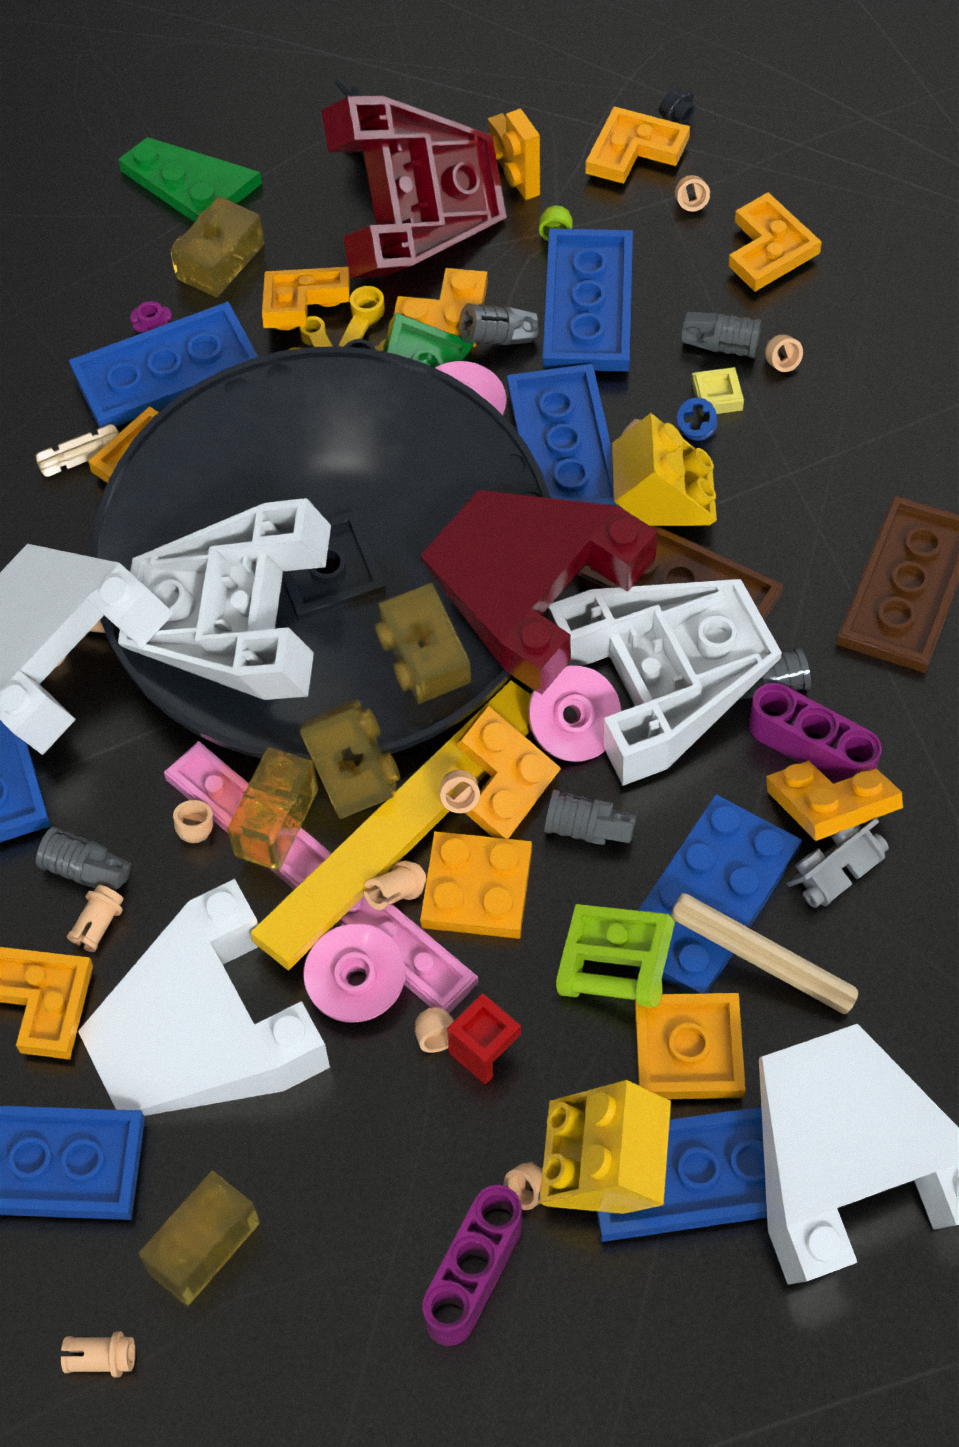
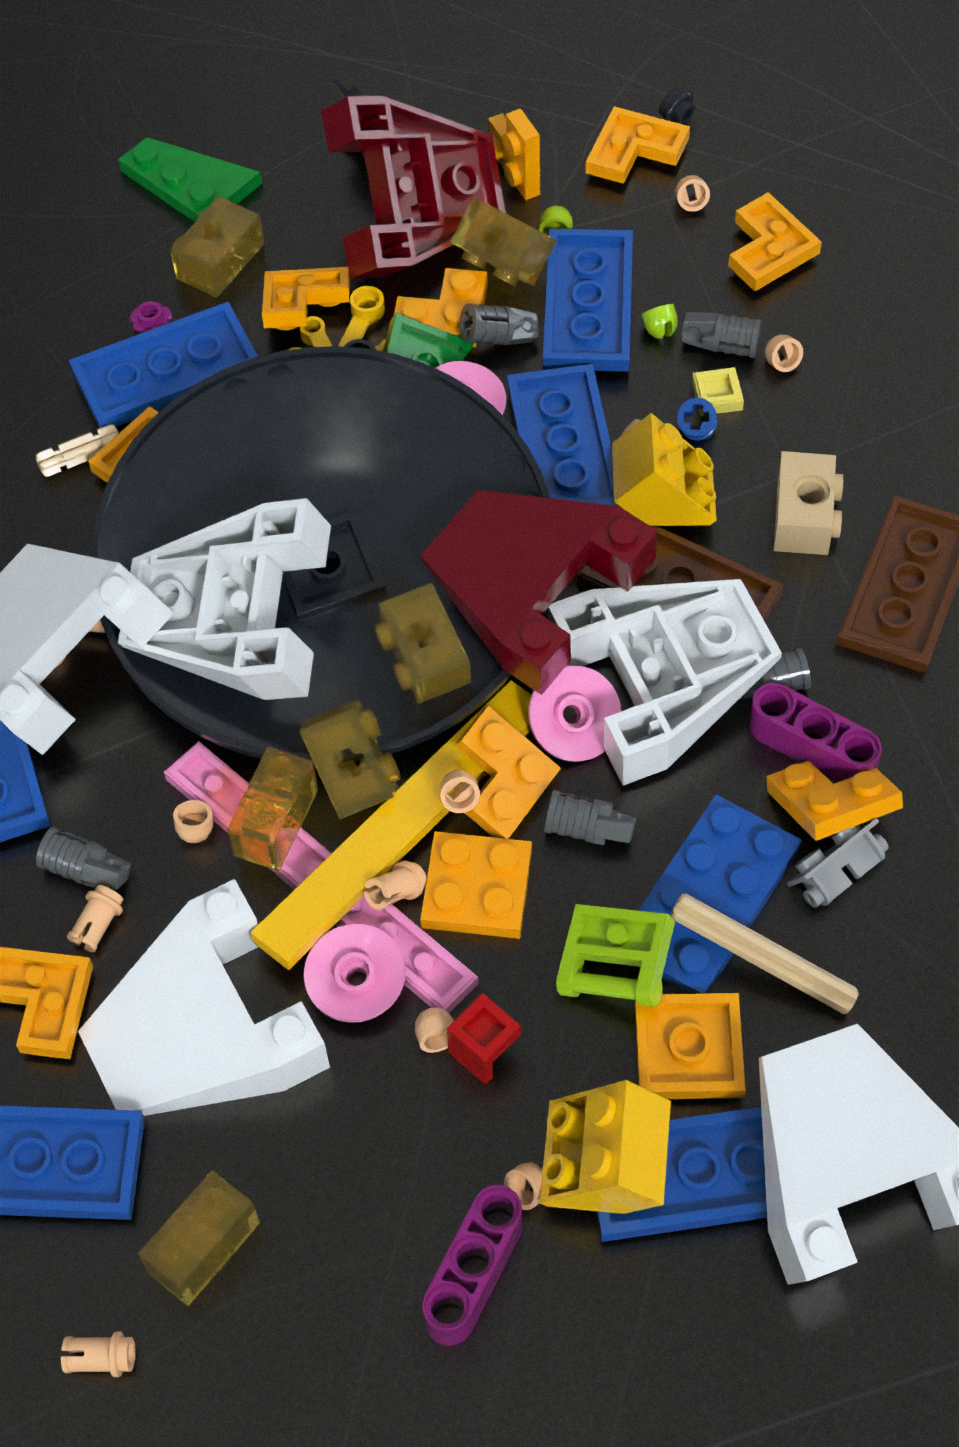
(522, 250): none -> clear yellow brick
(660, 321): none -> lime hinge
(806, 503): none -> tan brick

